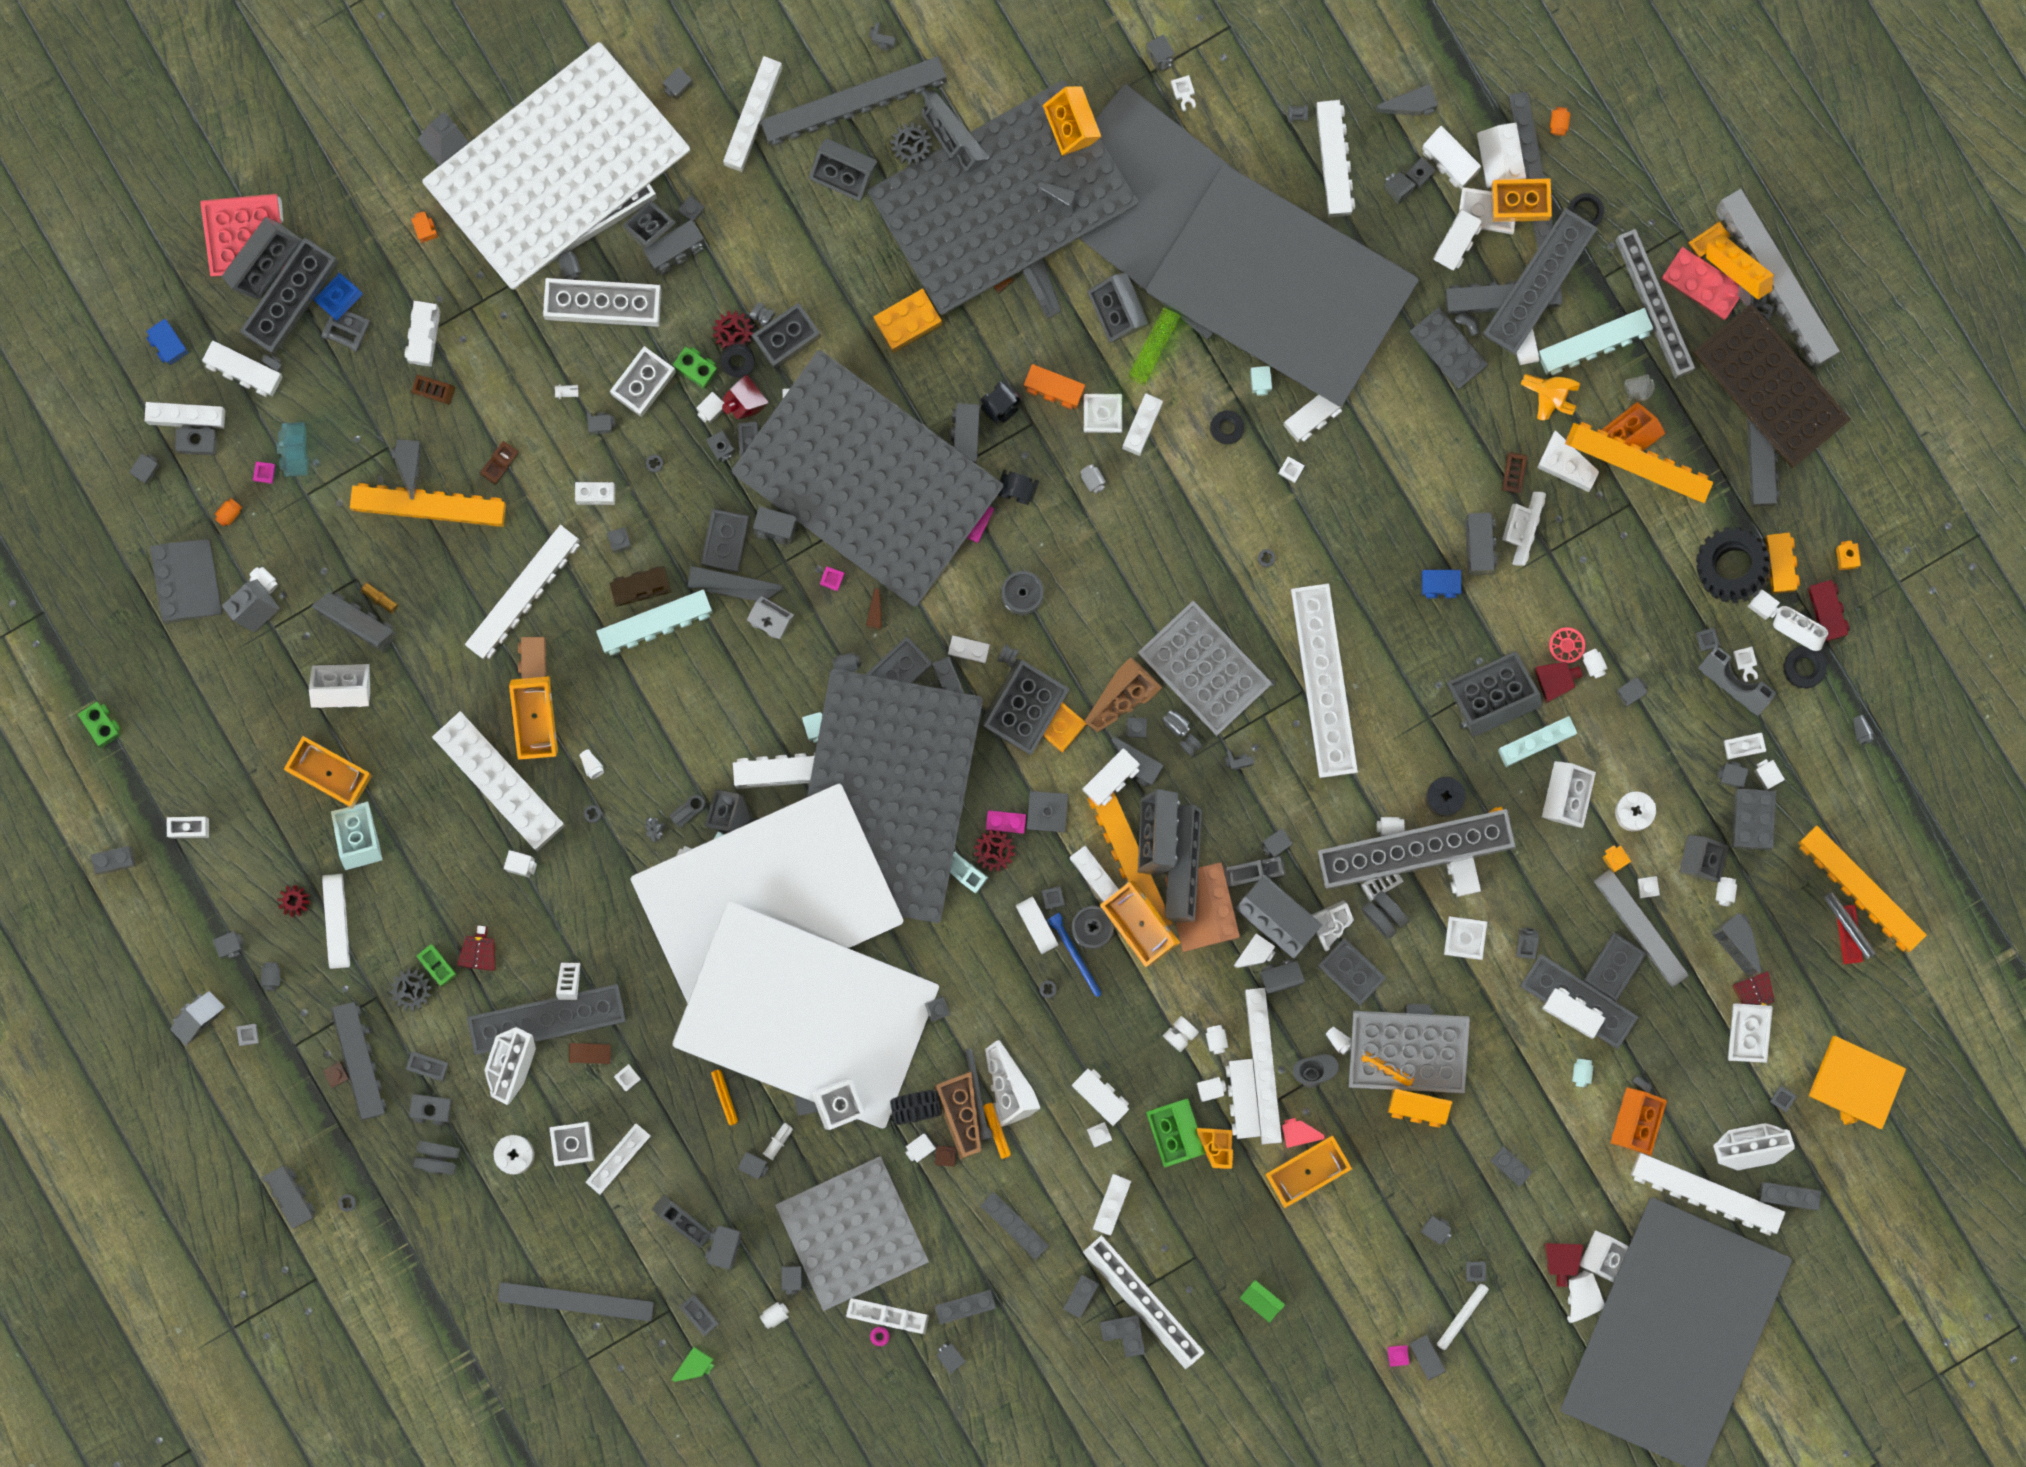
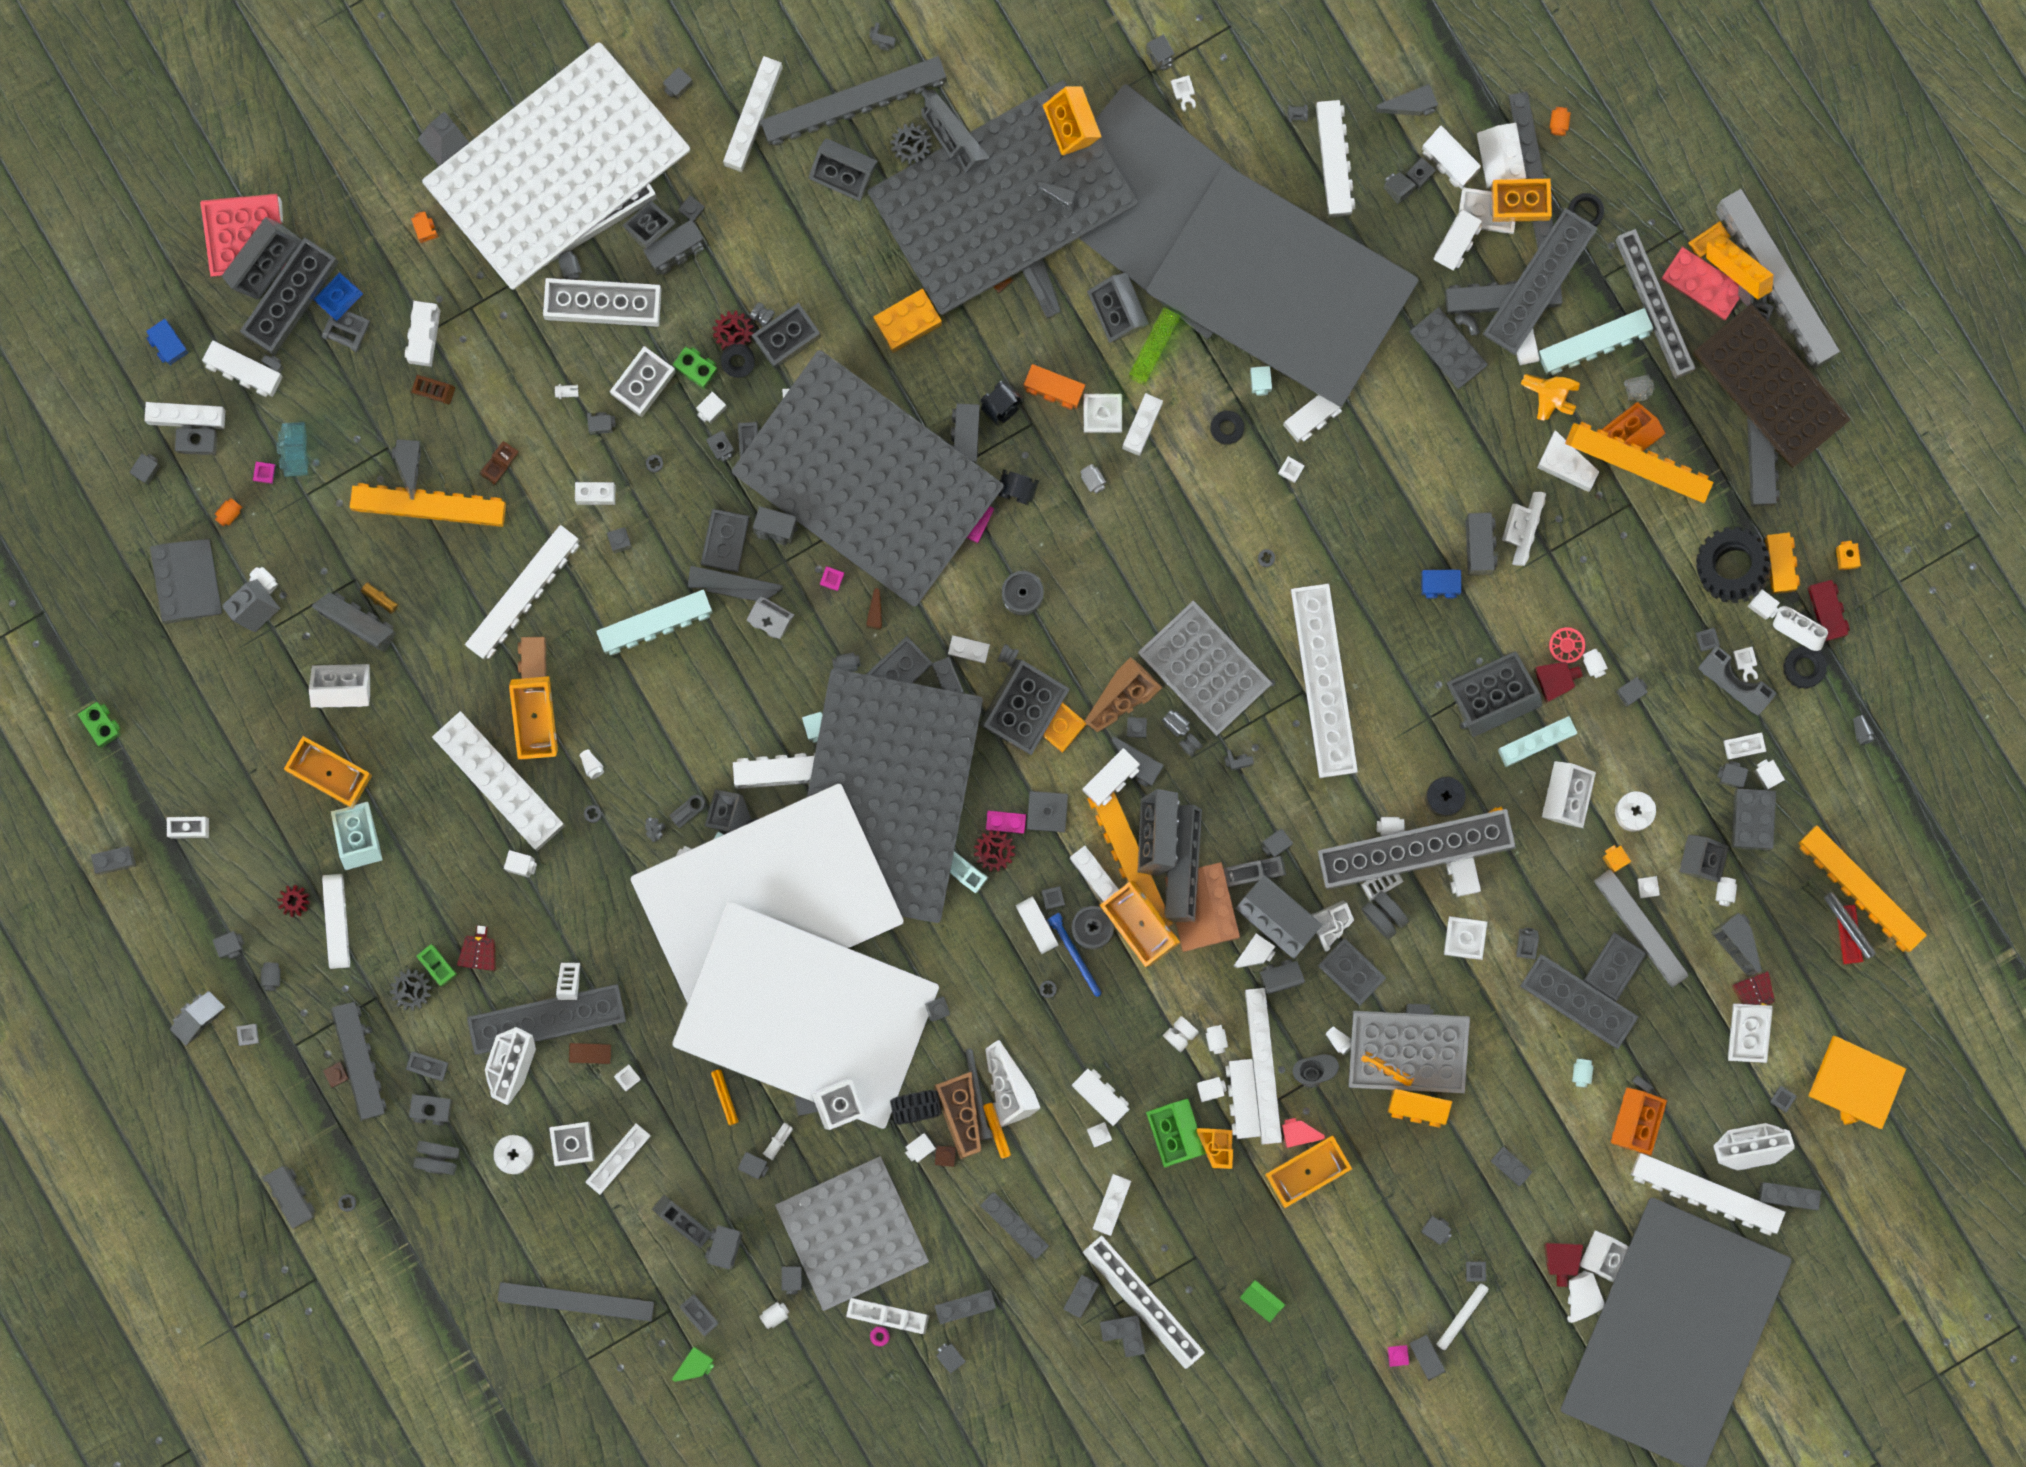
(640, 586): dark brown wedge -> none
(744, 399): dark red torso -> none
(1523, 457): reddish brown slope -> none
(1574, 1012): white brick -> none

